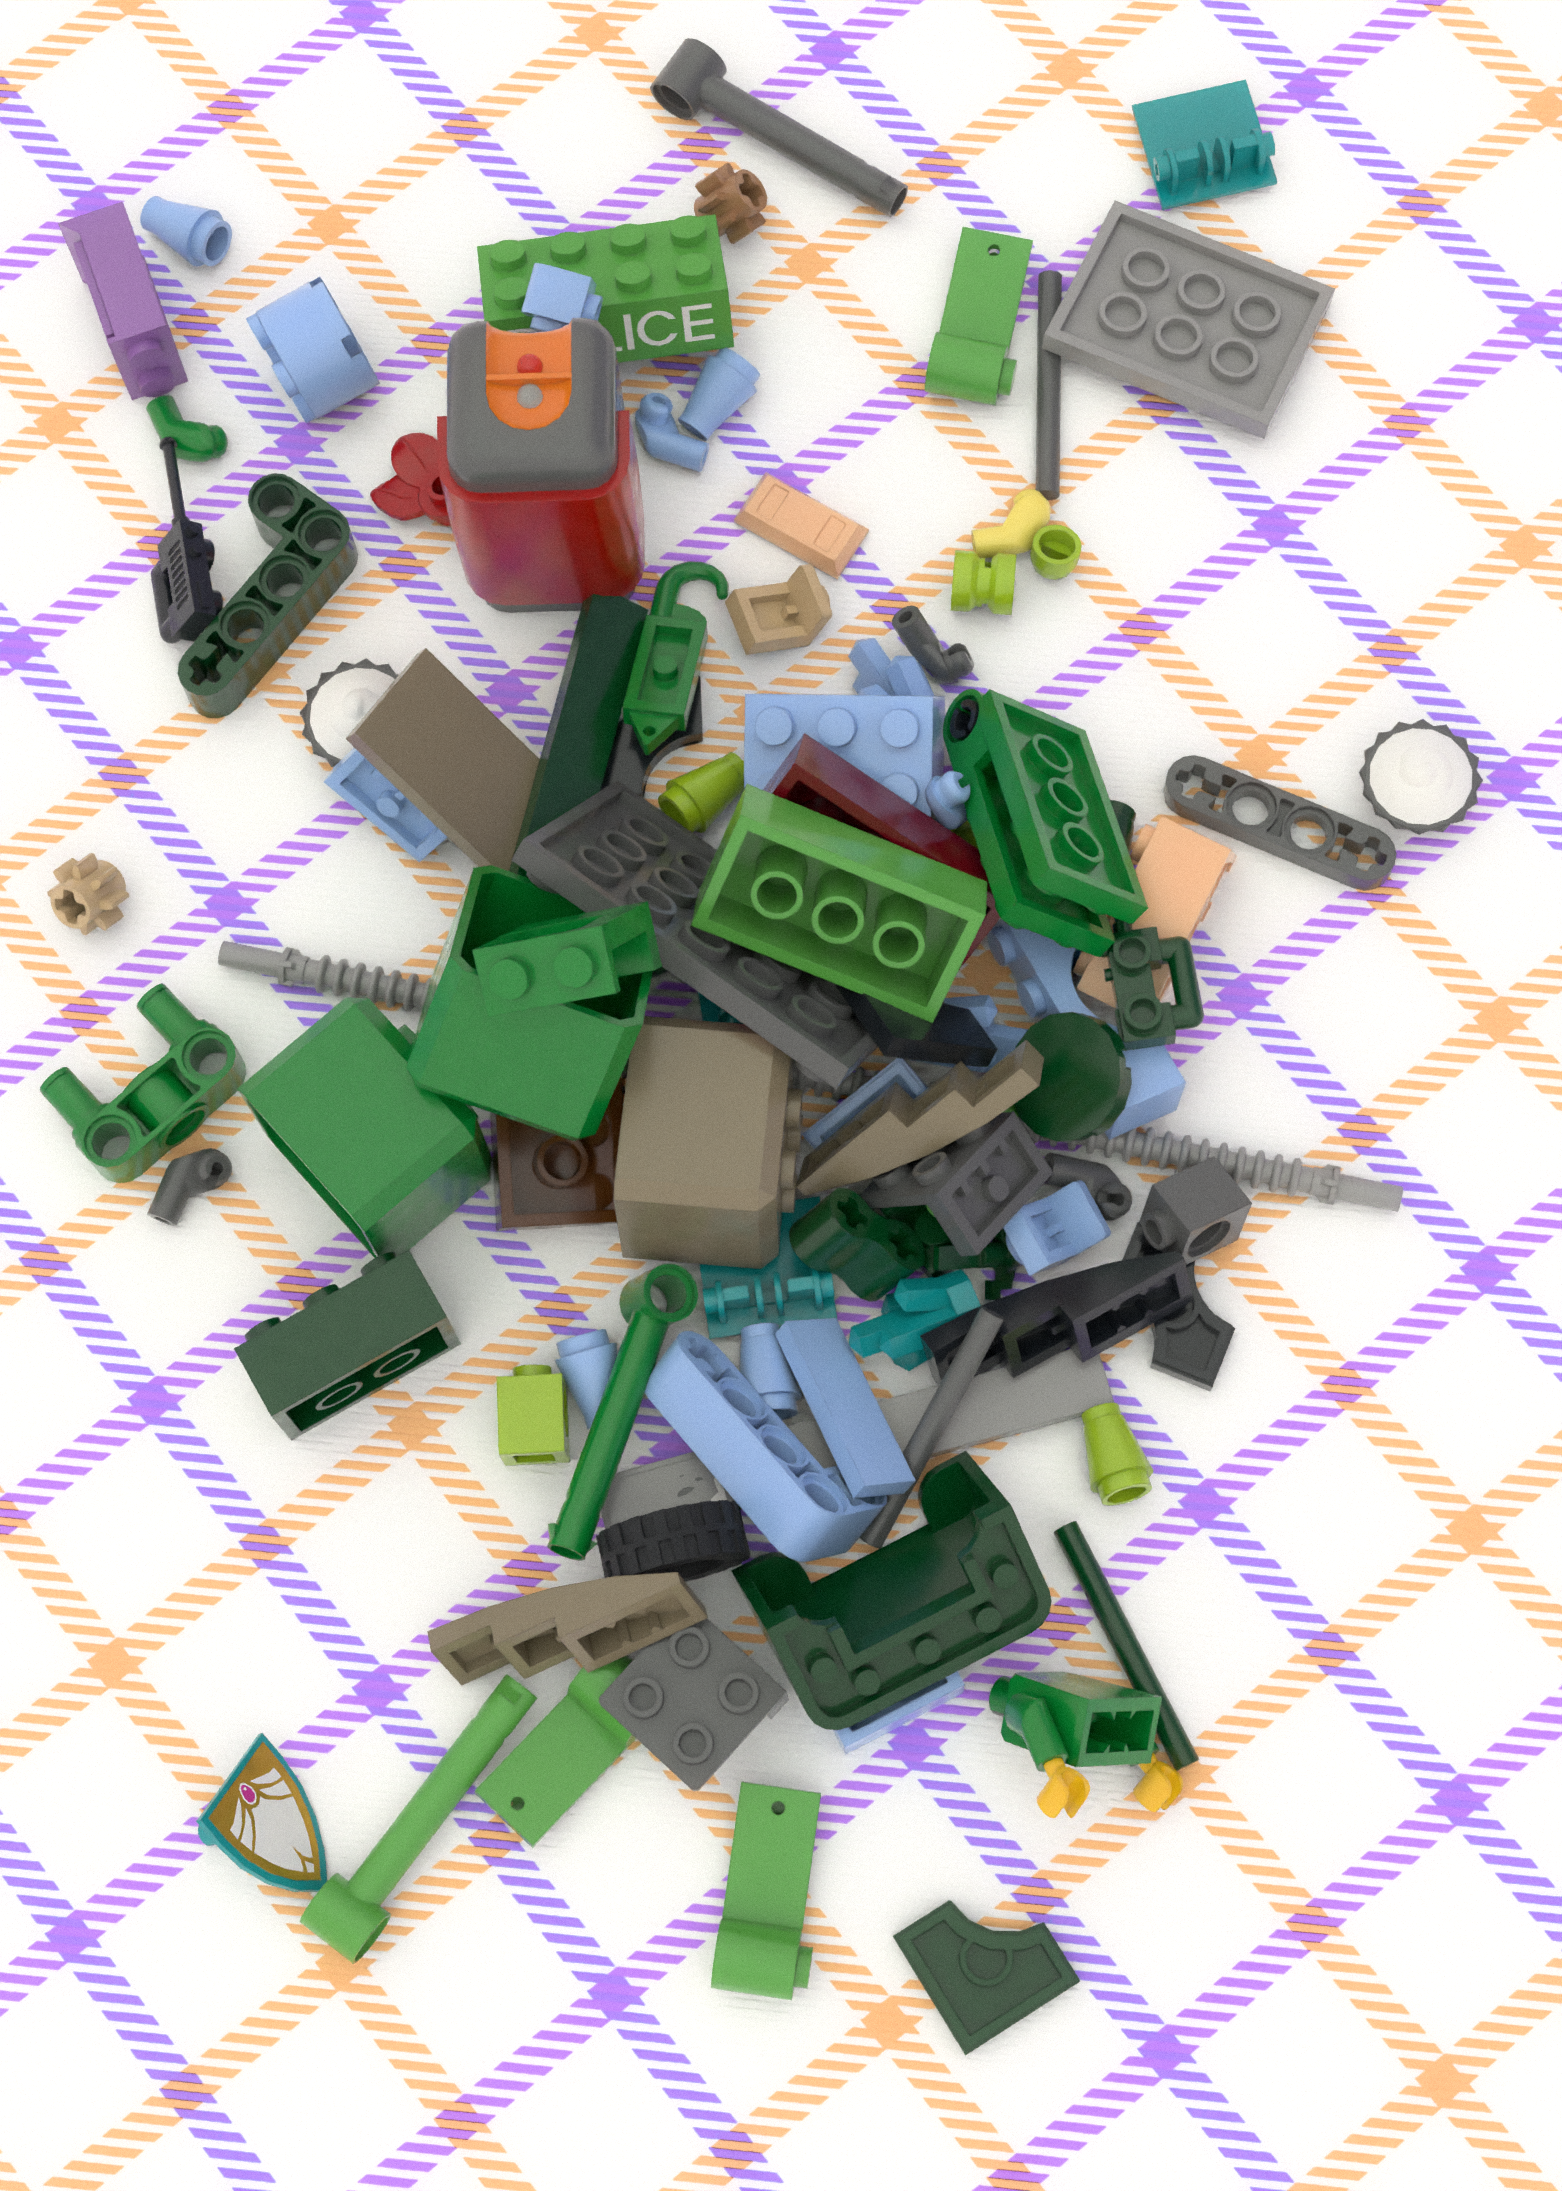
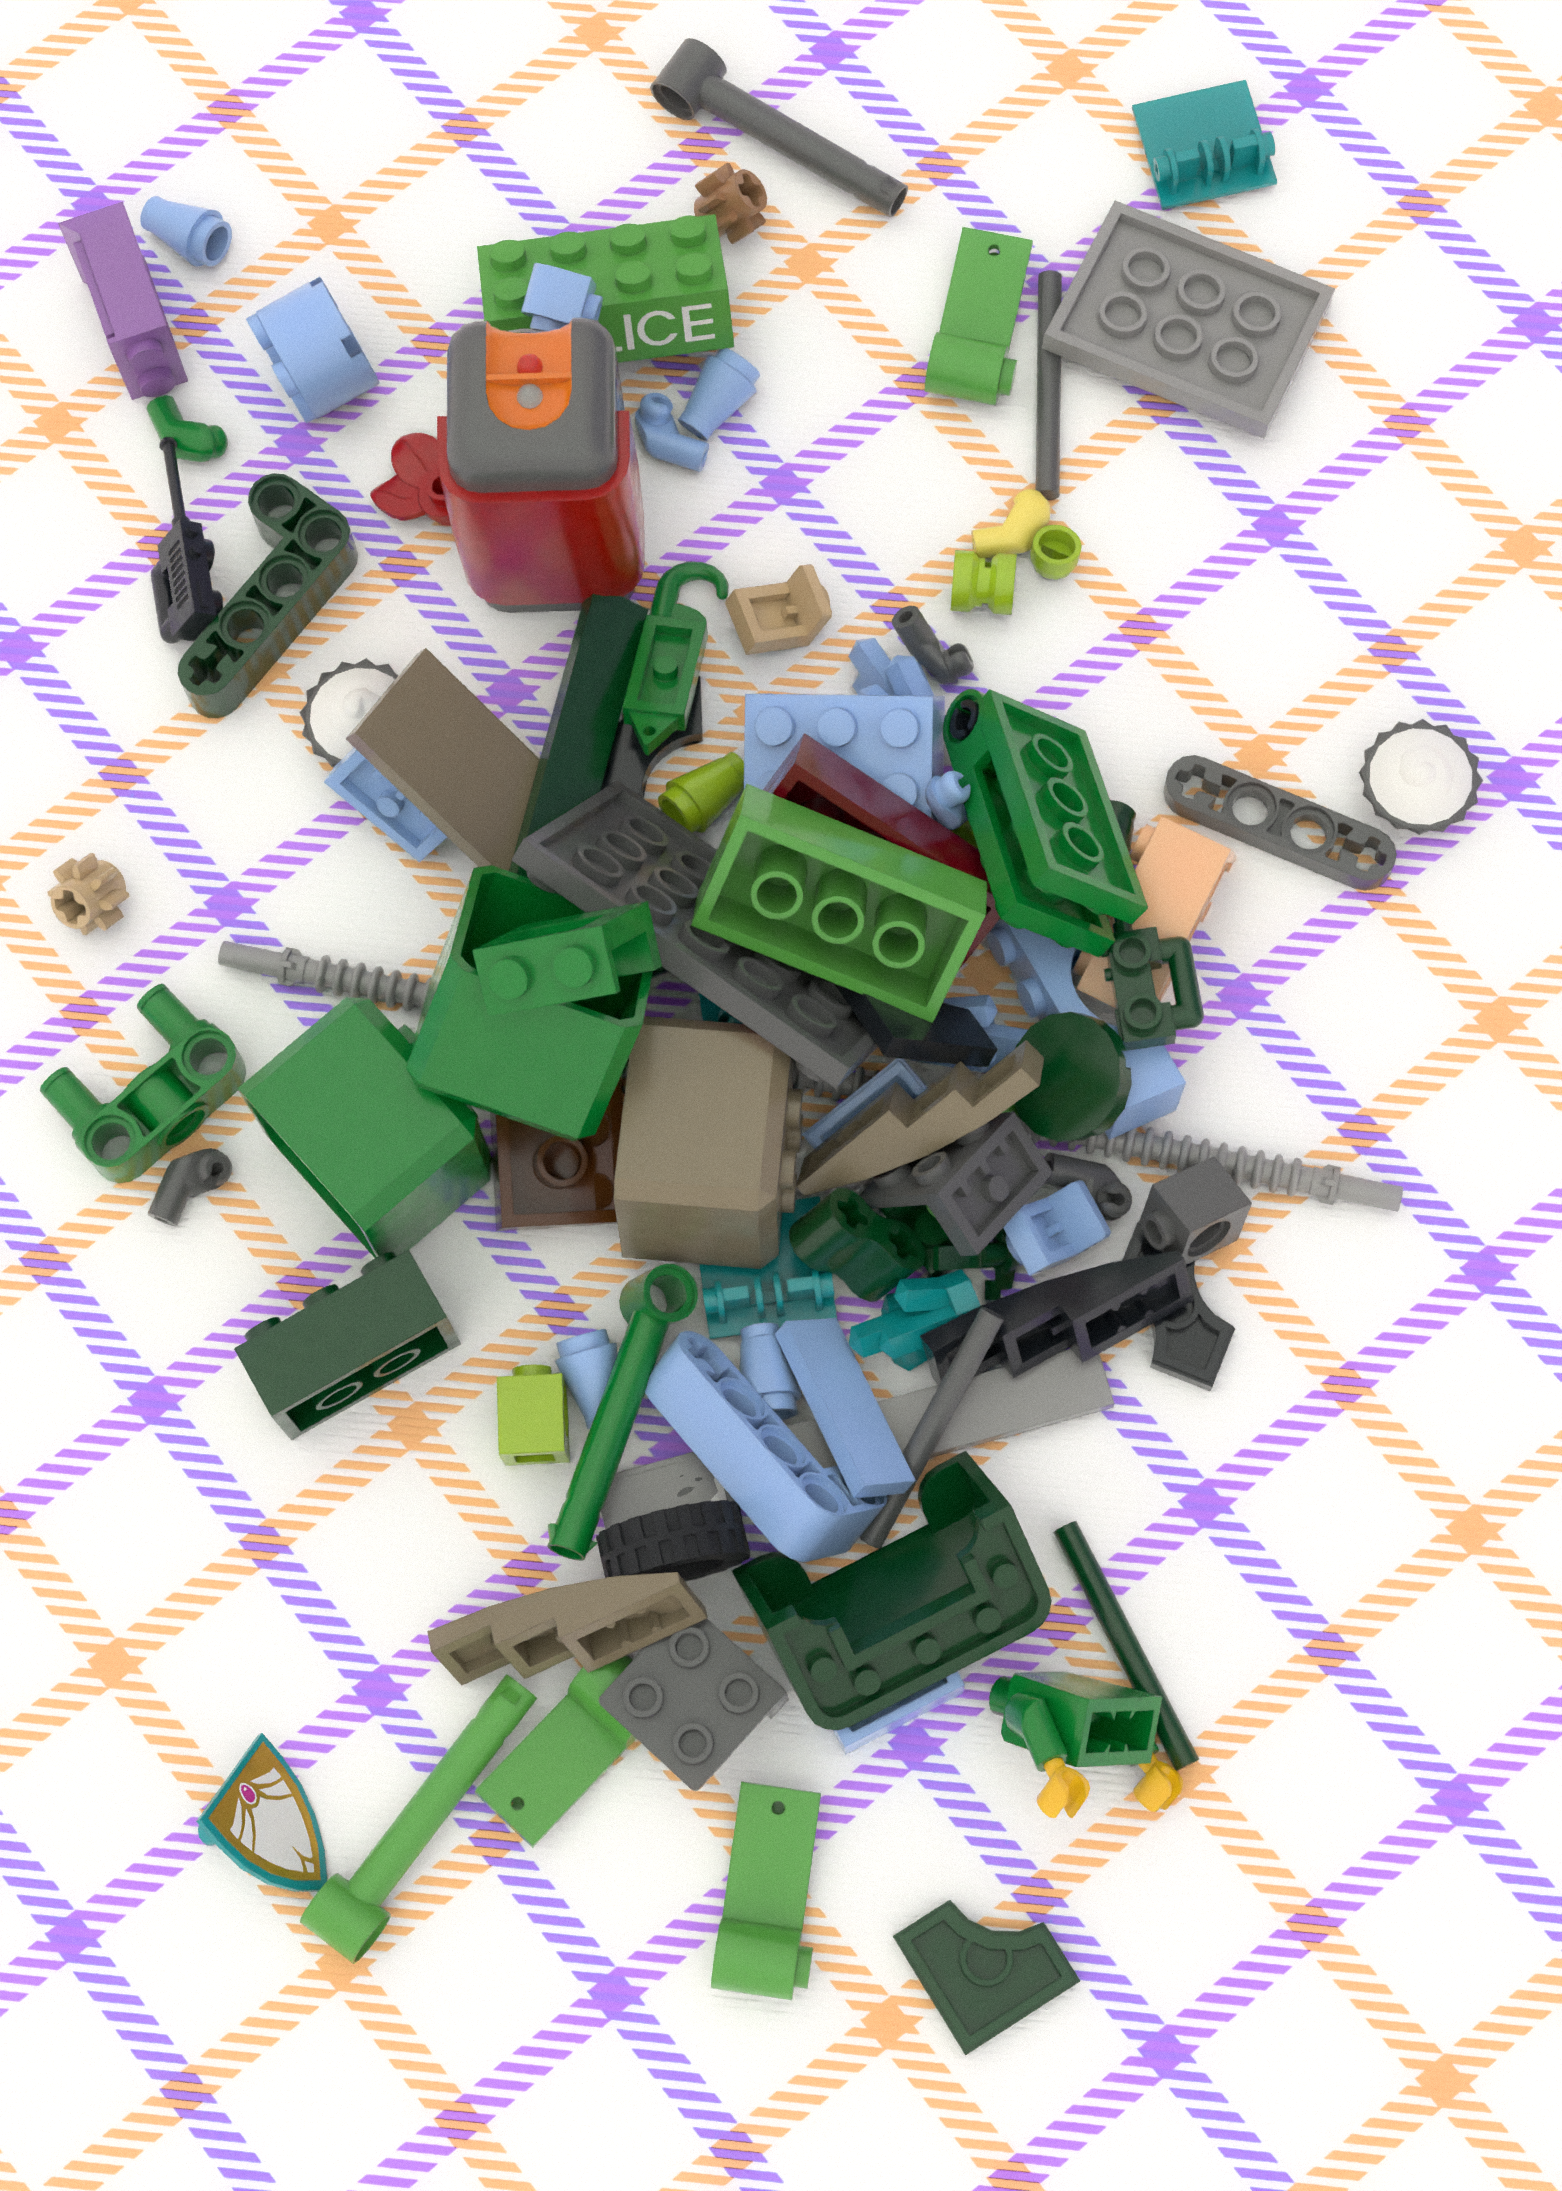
(801, 525): light nougat tile -> none
(1114, 1456): lime cone -> none

